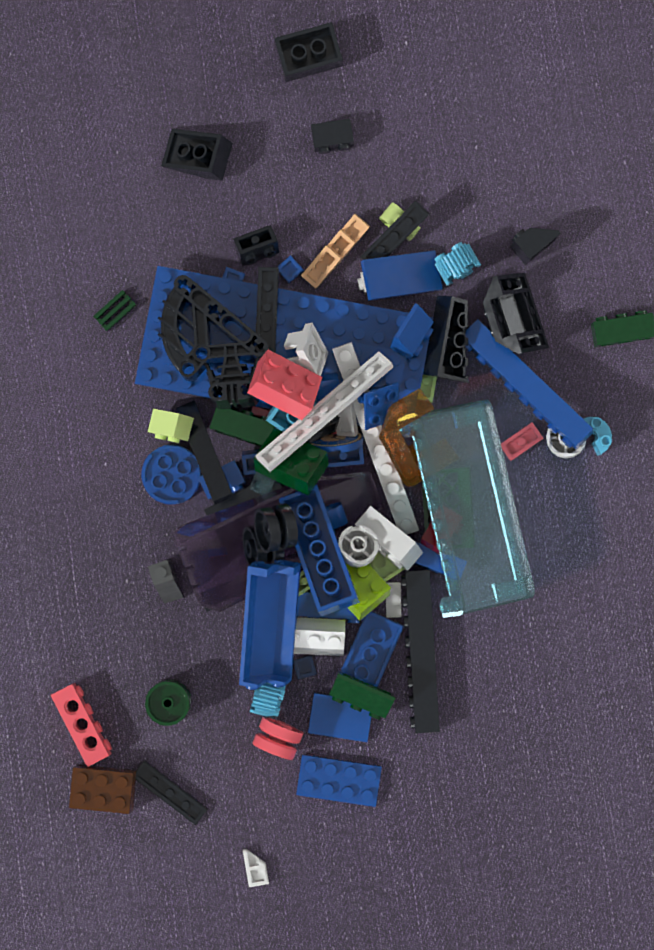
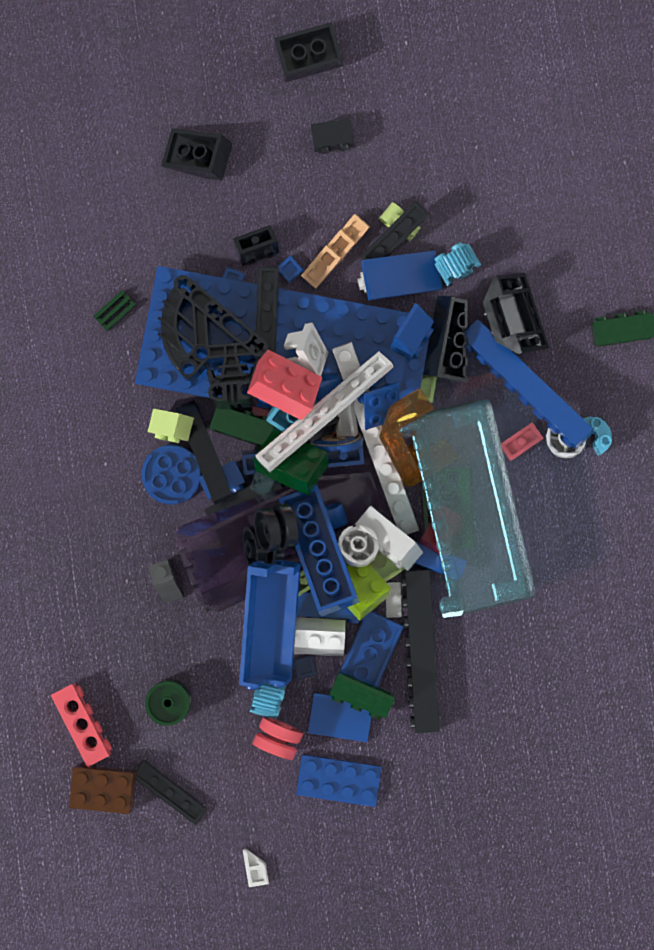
(532, 242): black slope -> none

